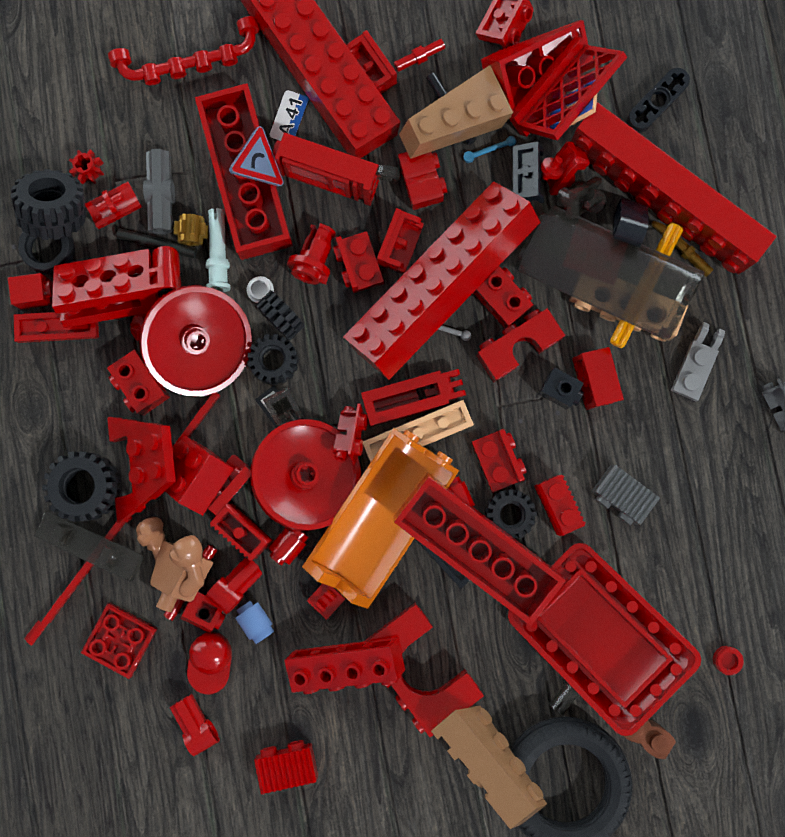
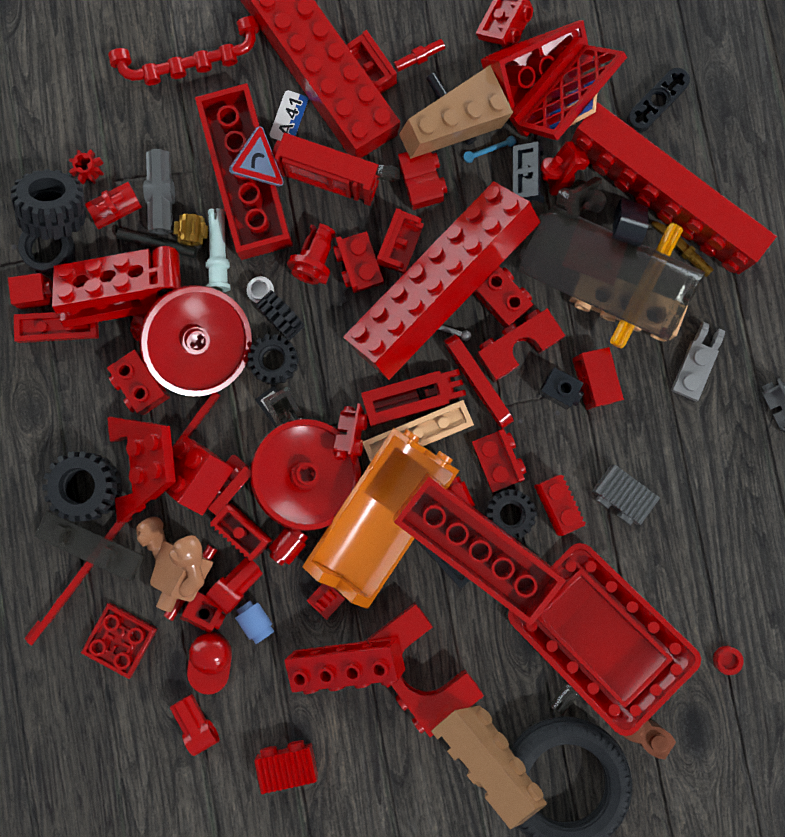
(478, 381): none -> red beam

